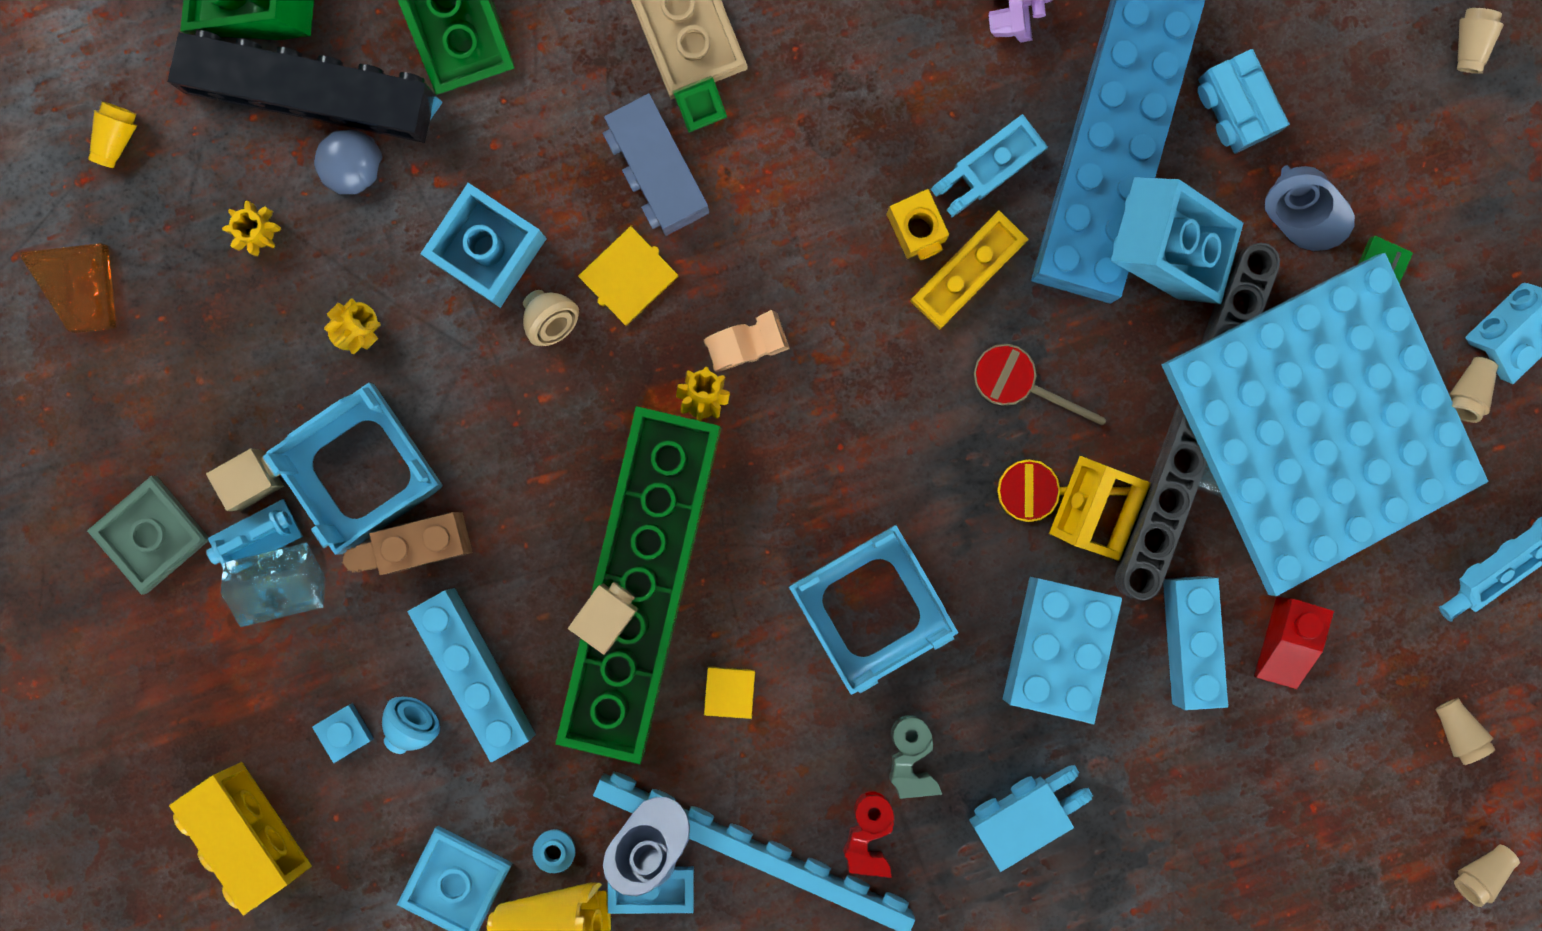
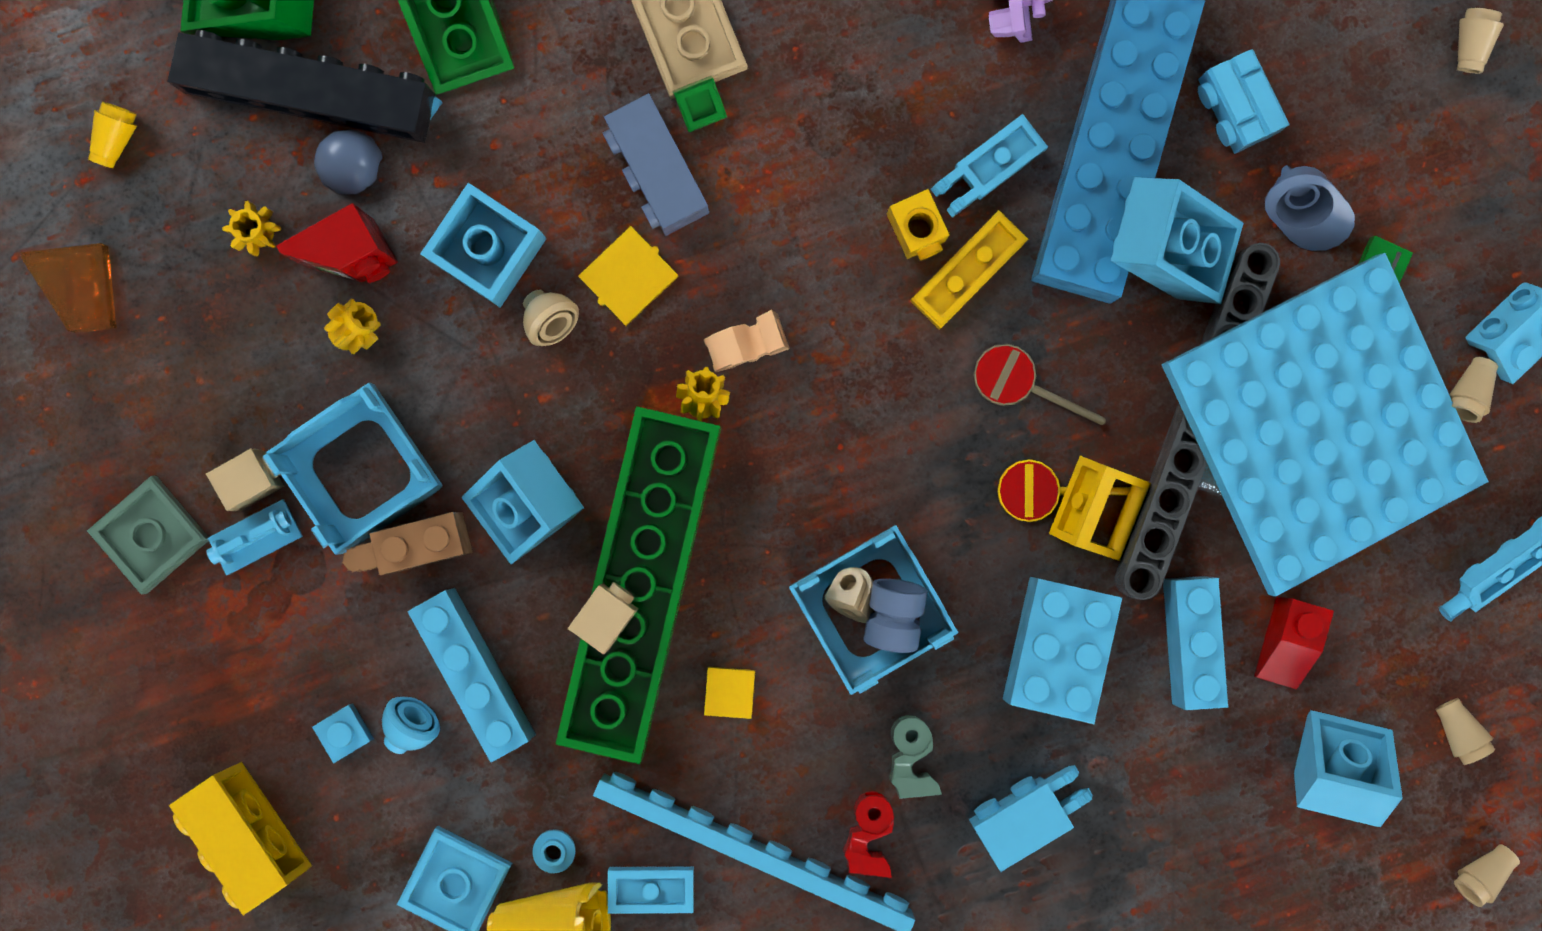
(273, 584): clear light blue brick -> none
(343, 246): none -> red slope
(522, 501): none -> medium azure slope
(647, 847): piece -> none
(851, 594): none -> tan piece
(894, 621): none -> sand blue wheel
(1347, 769): none -> medium azure slope

